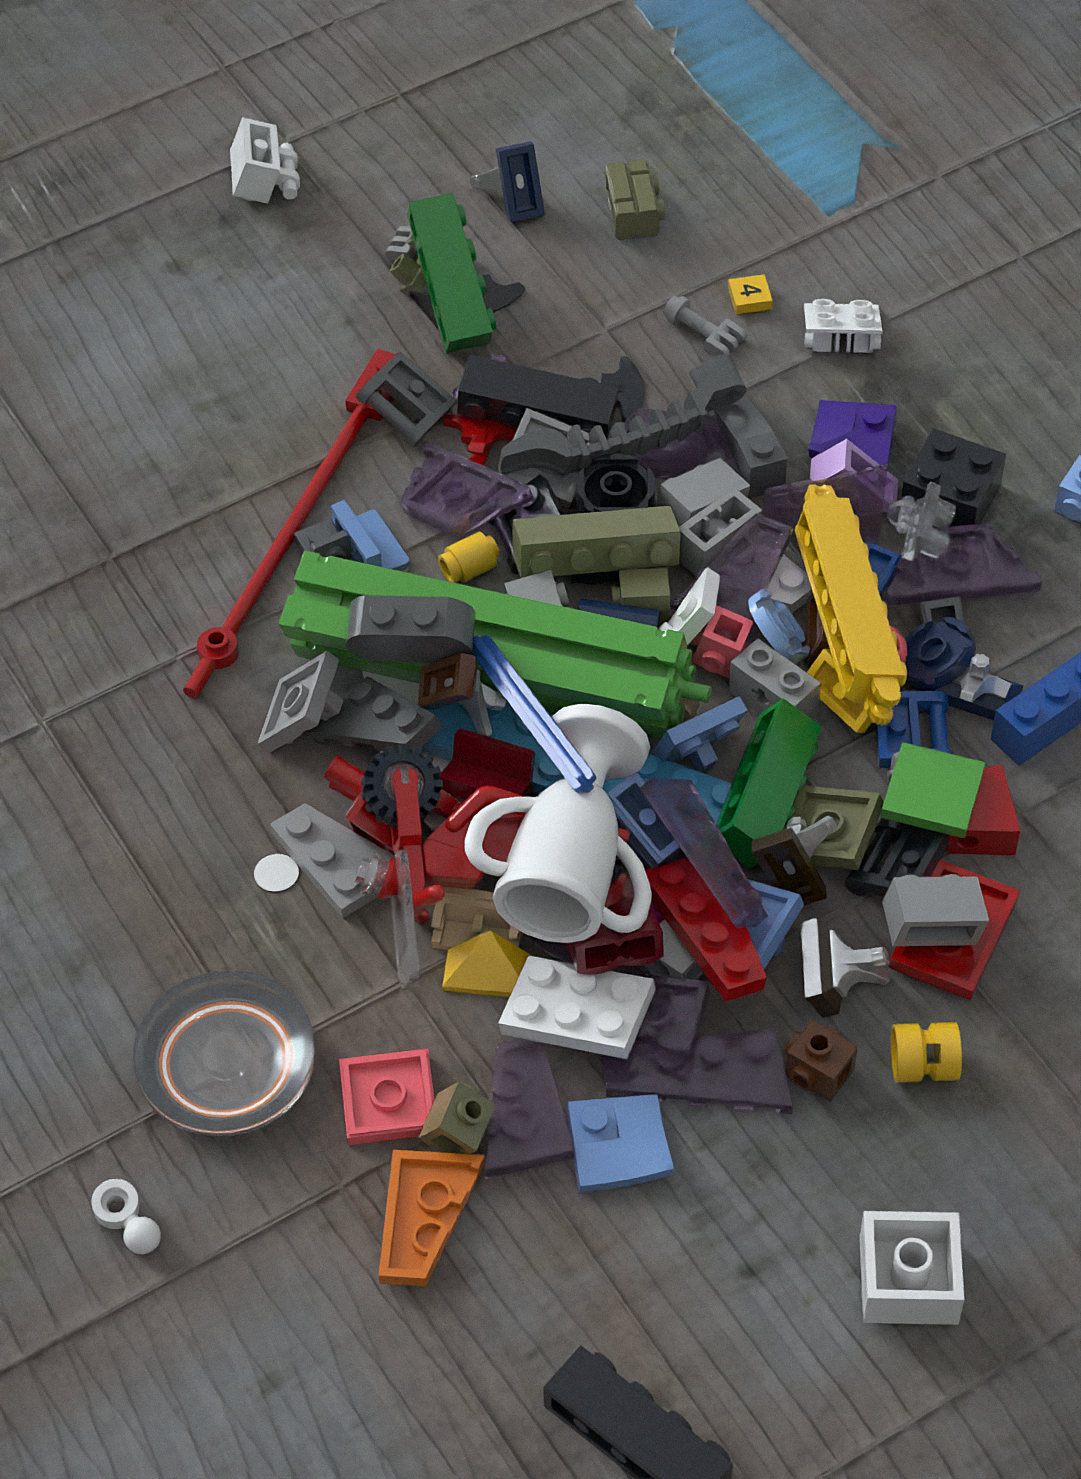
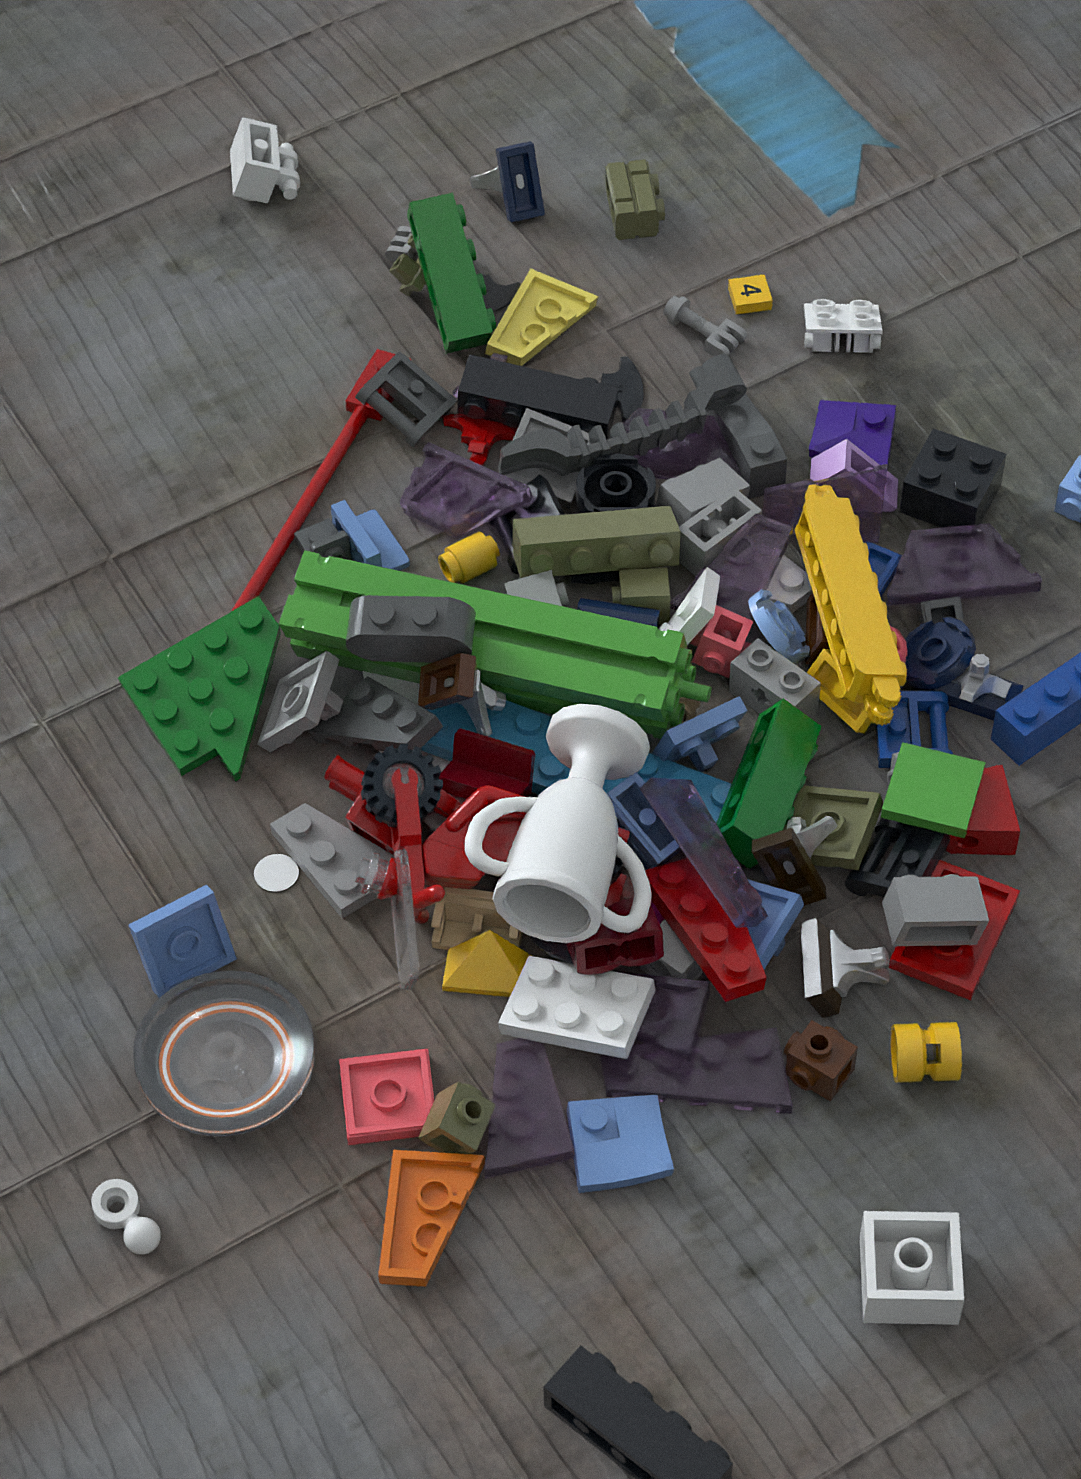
(182, 940): none -> medium blue hinge
(208, 689): none -> green wing
(533, 714): axle -> none
(537, 316): none -> light yellow wing
(917, 520): clear hips -> none

